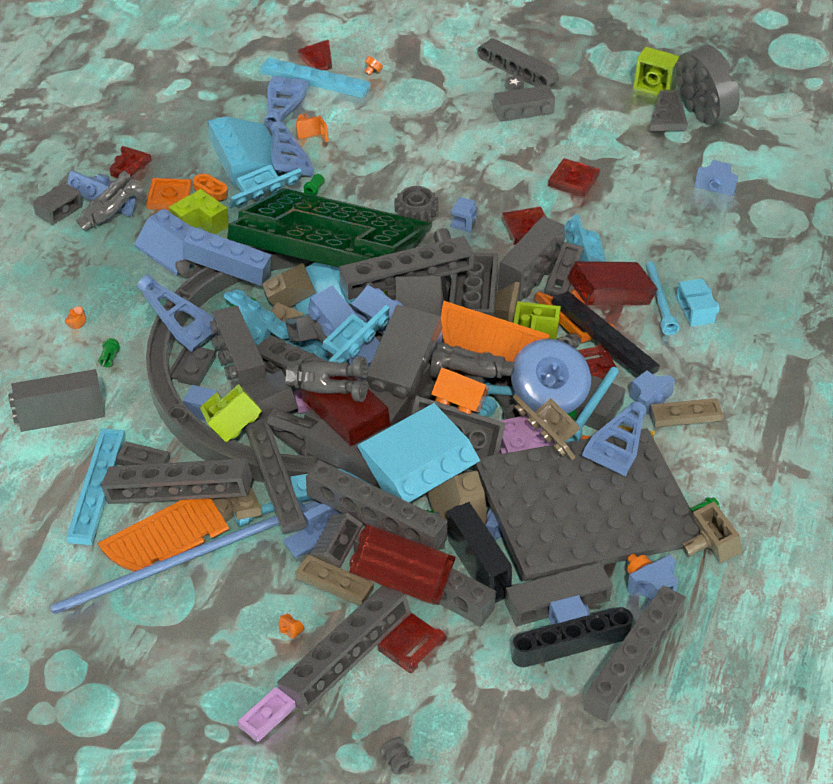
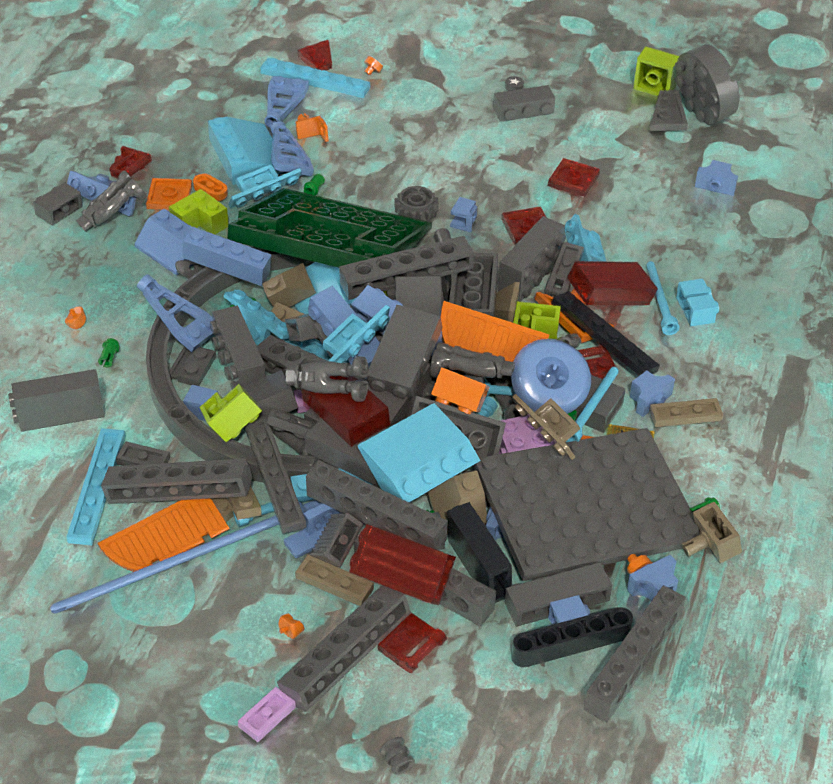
(517, 63): dark grey beam -> none
(613, 456): medium blue plate -> none

